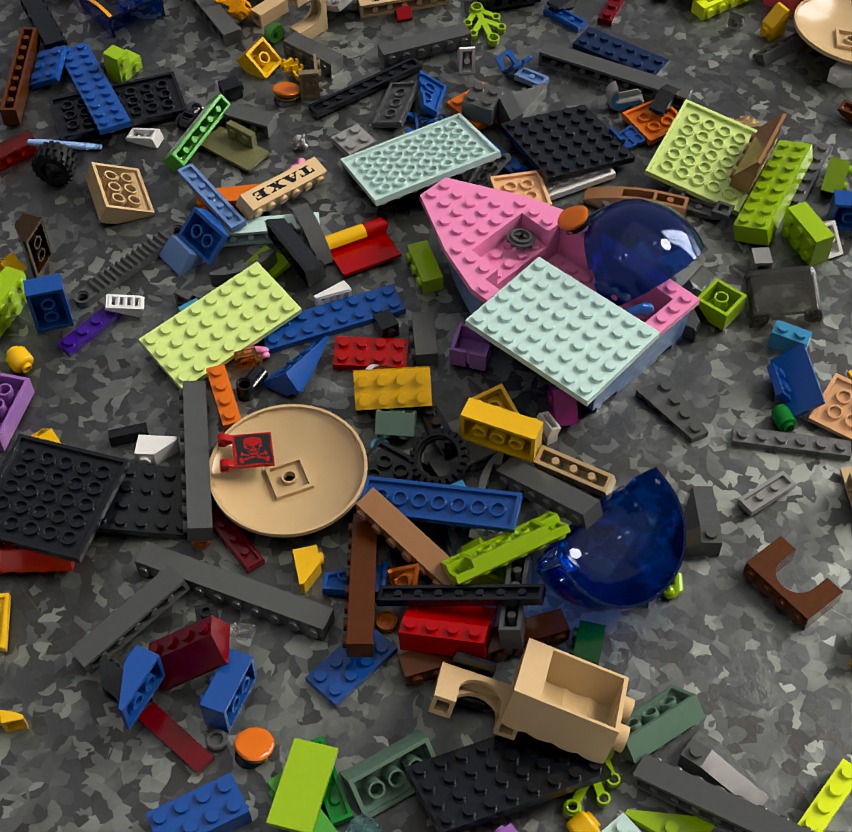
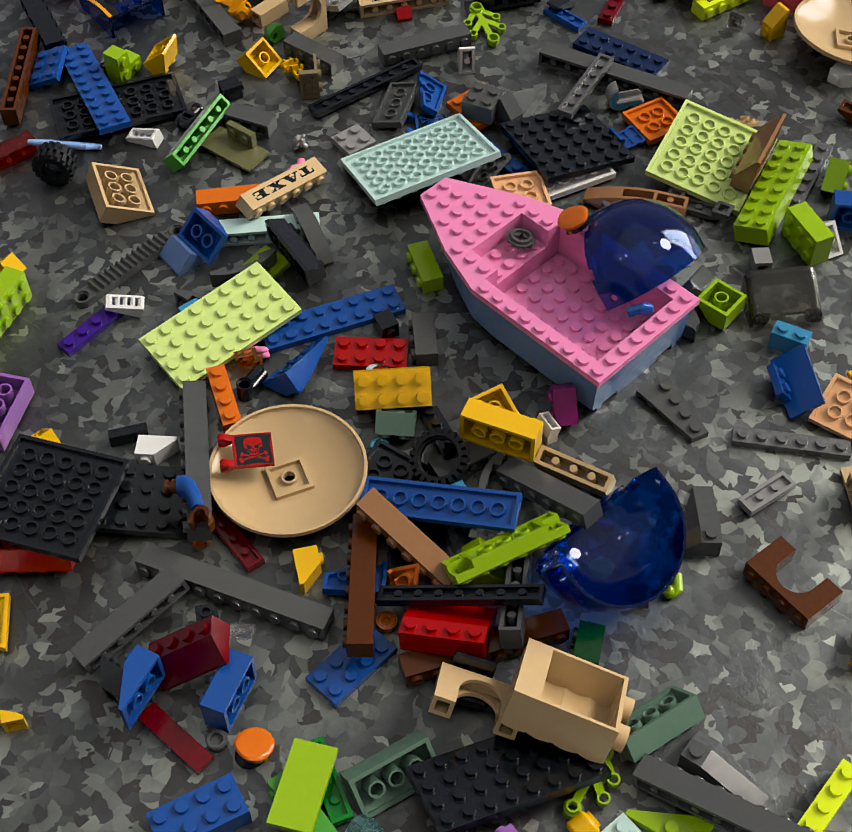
(19, 359): yellow head -> none
(34, 242): dark brown slope -> none
(48, 302): blue brick -> none
(162, 56): none -> yellow slope
(187, 488): none -> piece
(212, 197): medium blue plate -> none
(285, 93): orange piece -> none
(336, 292): white slope -> none
(362, 246): red door -> none
(469, 349): medium lavender piece -> none
(510, 54): blue piece -> none
(530, 77): medium blue plate -> none
(562, 330): light aqua plate -> none
(585, 85): none -> flat silver plate
(663, 99): black slope -> none
(779, 49): dark grey slope -> none
(783, 418): green brick -> none

